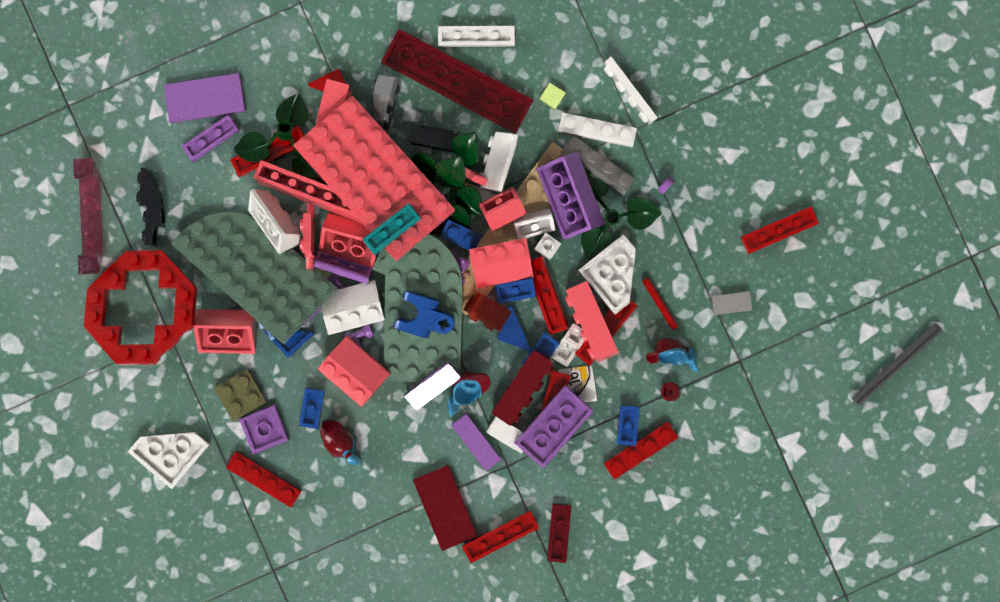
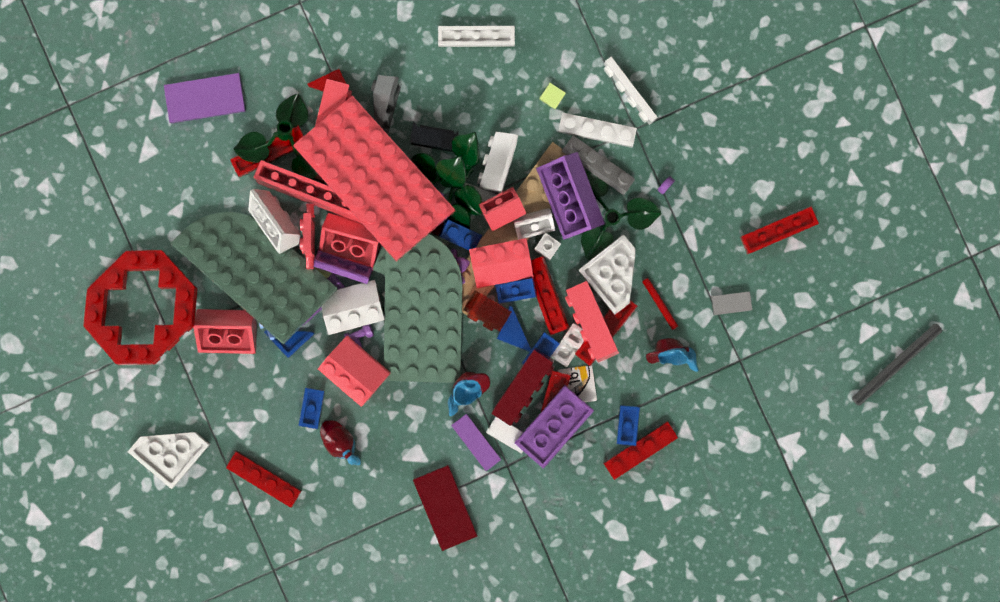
(91, 216): clear pink slope -> none
(151, 199): black slope -> none
(210, 138): medium lavender tile -> none
(240, 395): olive plate -> none
(264, 429): medium lavender tile -> none
(391, 229): teal tile -> none
(428, 316): blue piece -> none
(432, 385): tile -> none
(457, 81): dark red plate -> none
(476, 177): coral tile -> none
(500, 536): red plate -> none
(559, 533): dark red tile -> none
(670, 391): dark red tile -> none

